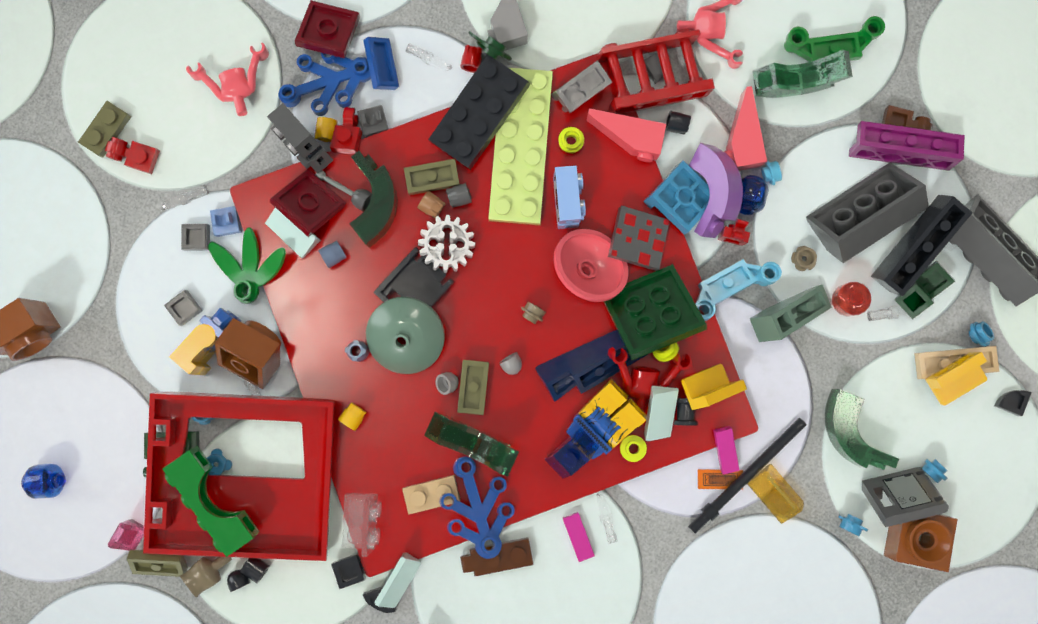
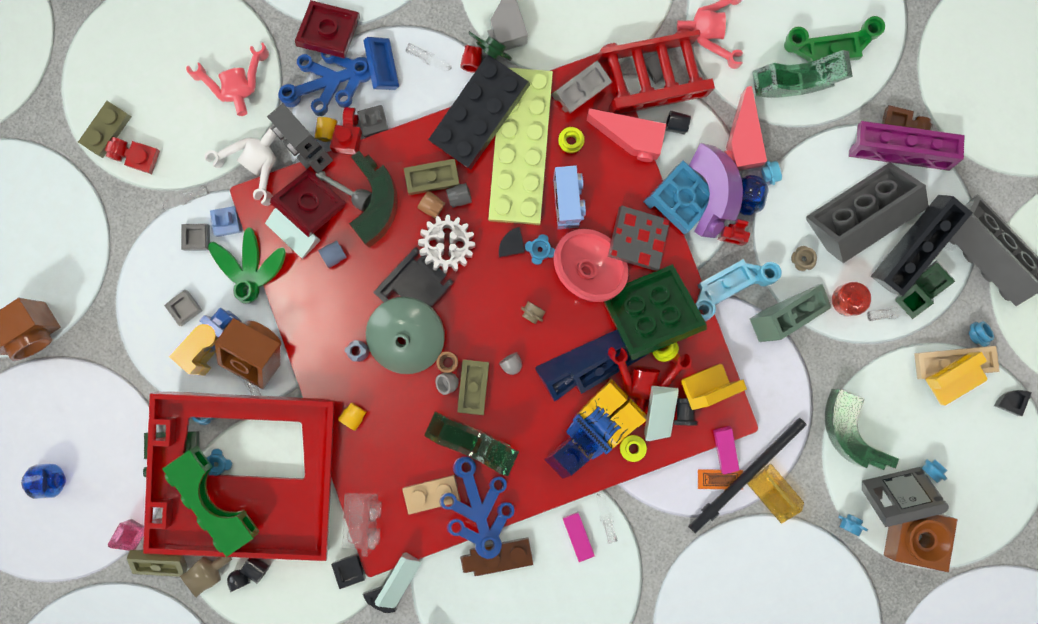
(256, 158): none -> white piece
(440, 360): none -> medium nougat hose
(511, 244): none -> black tile
(532, 247): none -> dark azure plate

